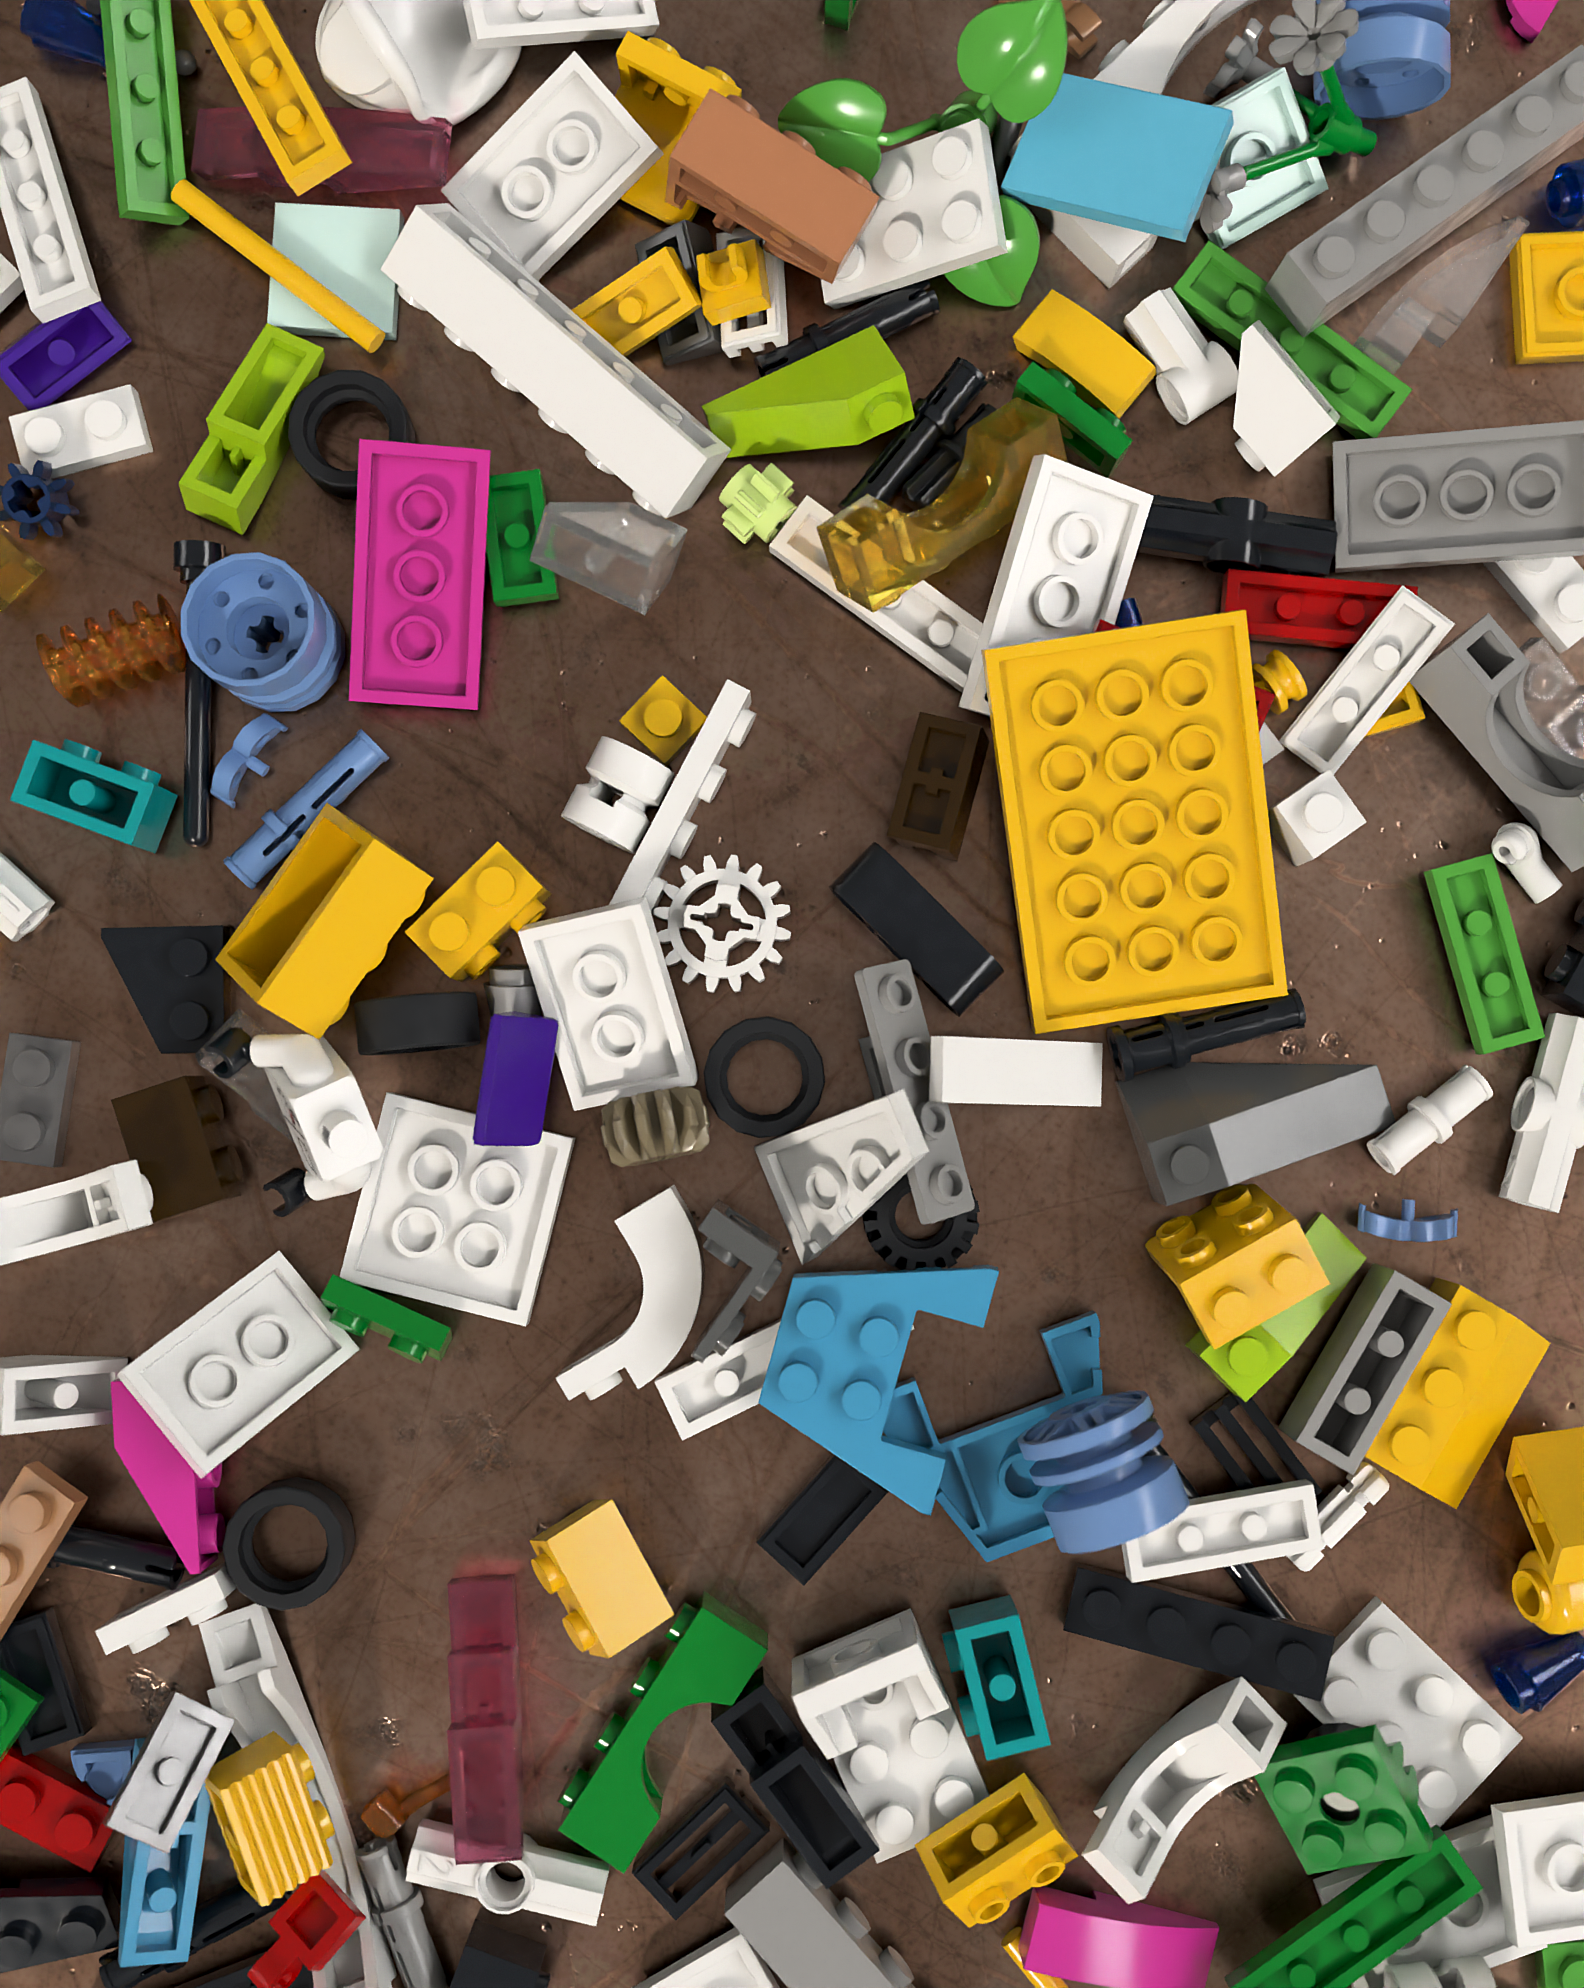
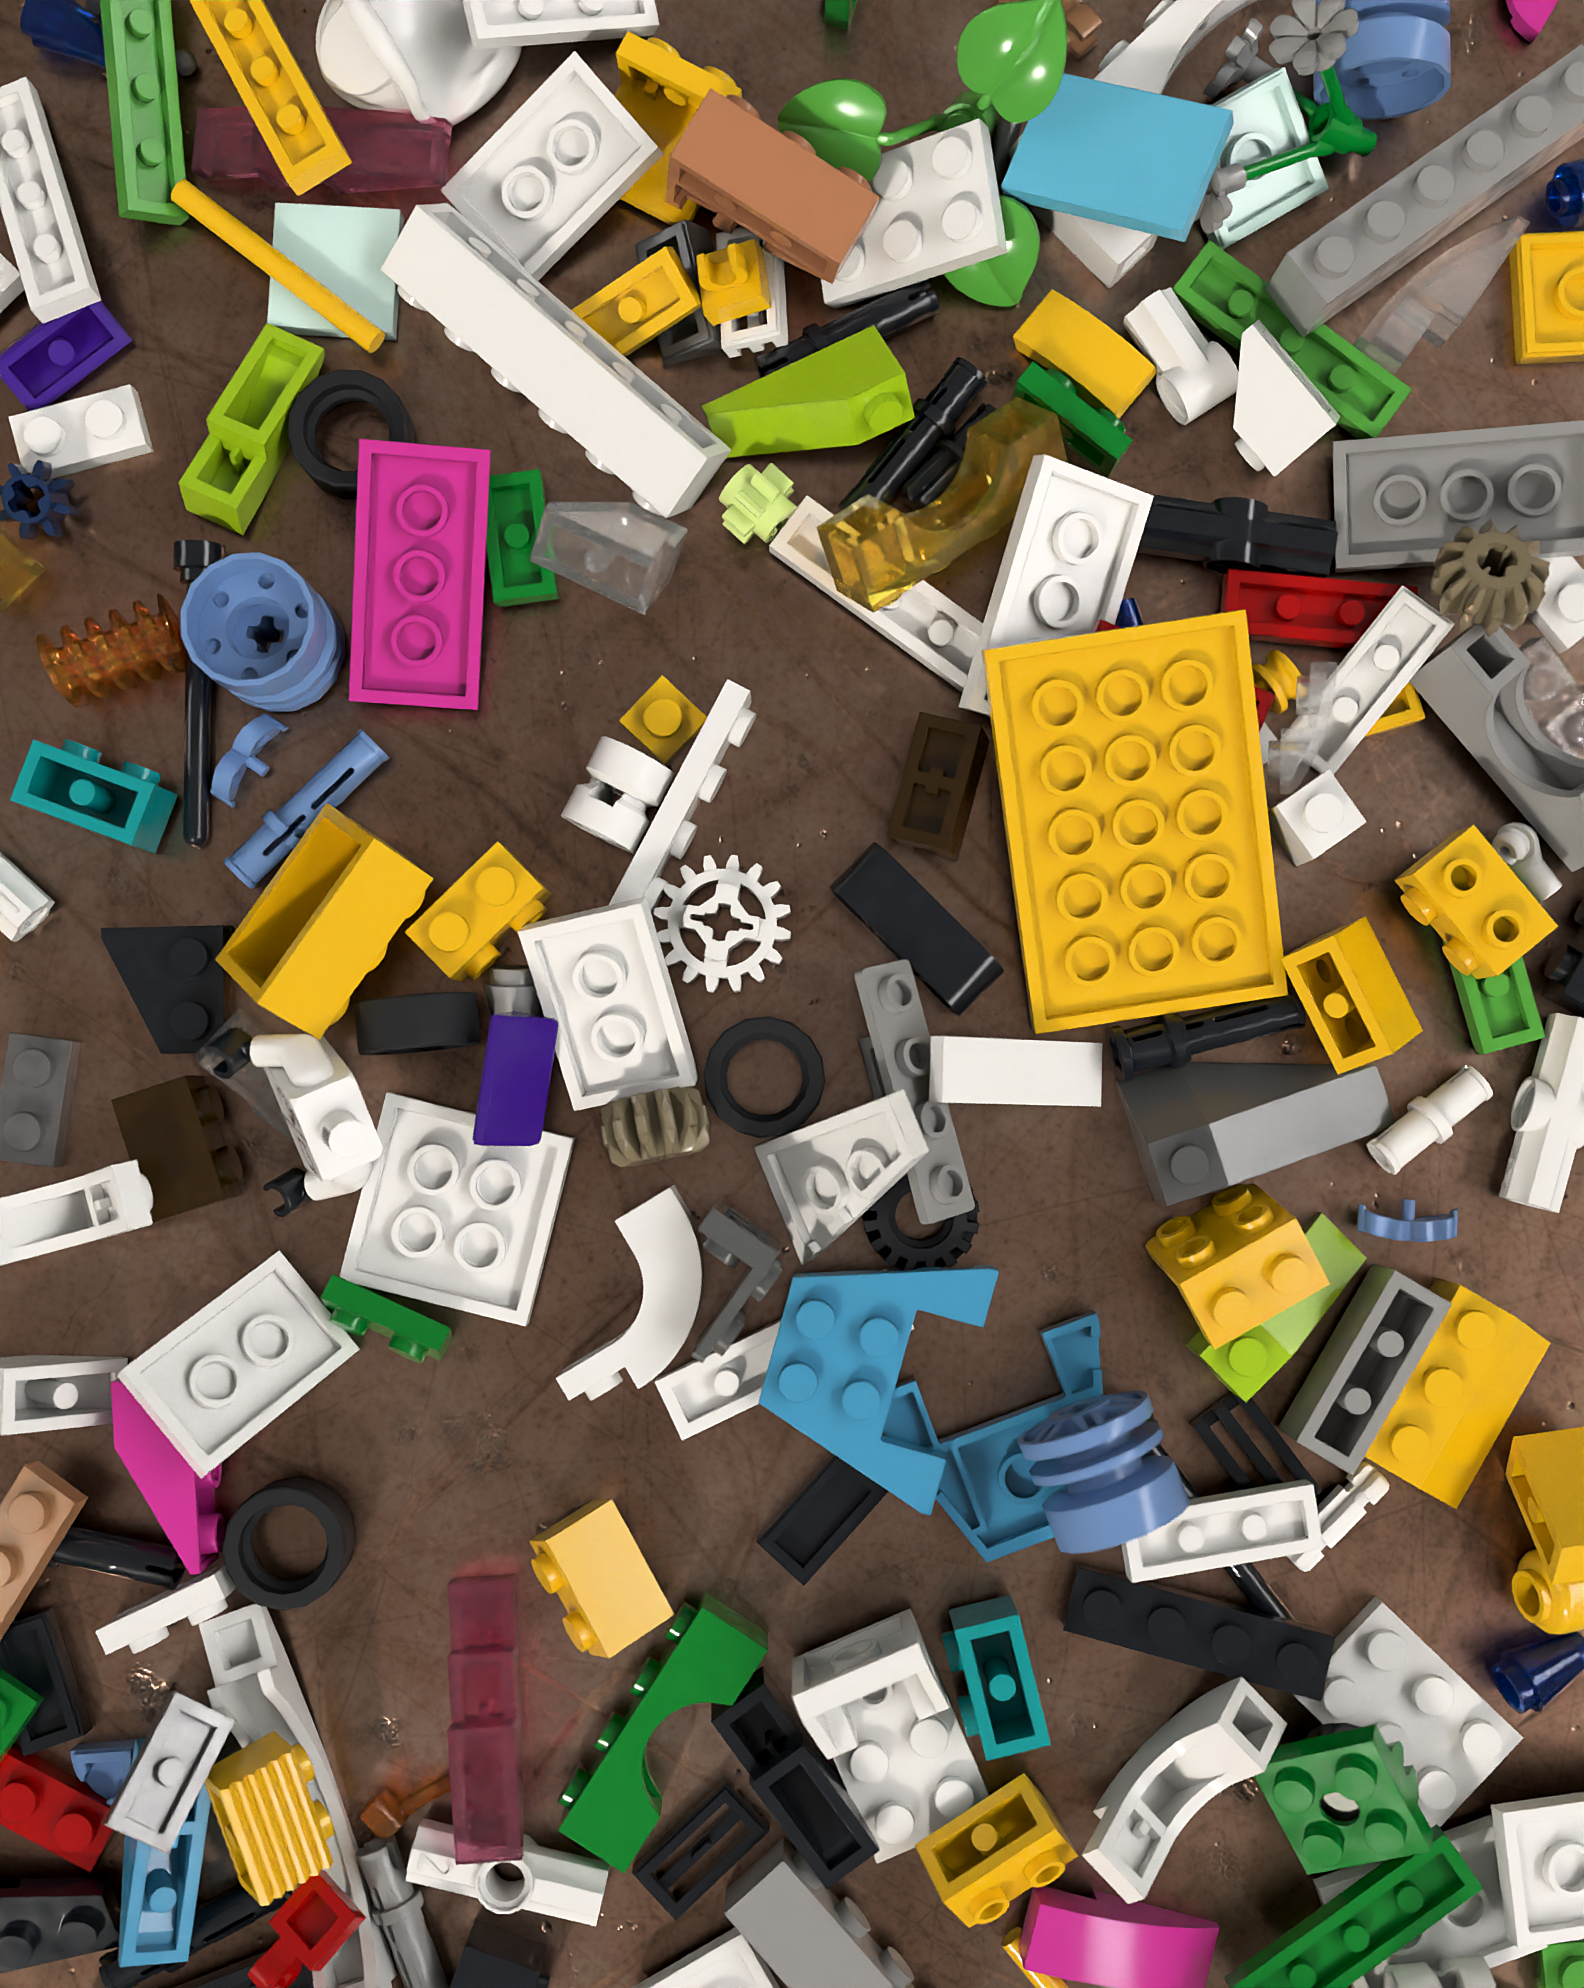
(1298, 746): none -> clear slope
(1352, 995): none -> yellow brick
(1474, 904): none -> yellow brick
(1489, 578): none -> dark tan gear

